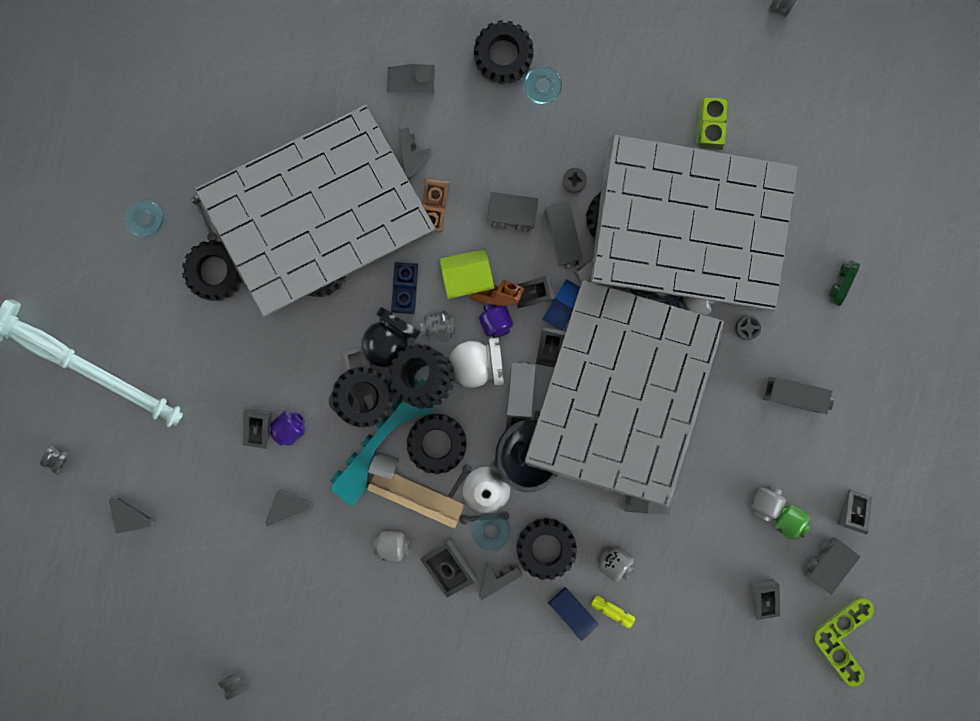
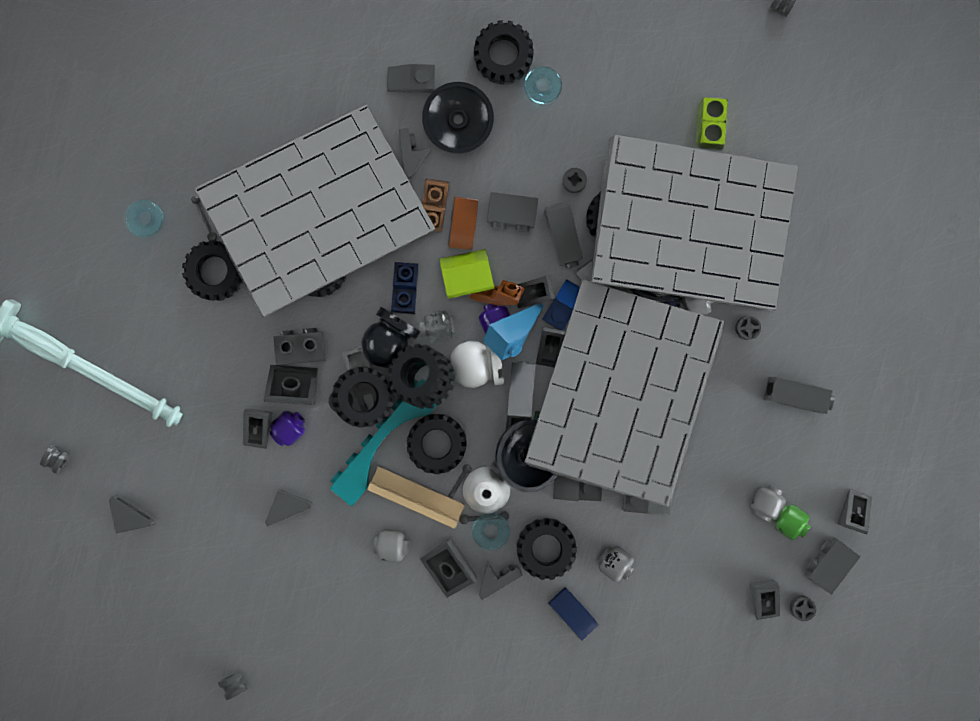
(291, 385): none -> dark grey slope
(299, 348): none -> dark grey brick
(383, 465): light grey slope -> none
(452, 101): none -> black dish
(463, 223): none -> dark orange slope
(509, 334): none -> dark azure slope
(575, 490): none -> dark grey slope
(612, 611): neon yellow axle -> none
(808, 608): none -> dark grey wheel
(836, 634): lime beam -> none
(848, 273): dark green plate -> none

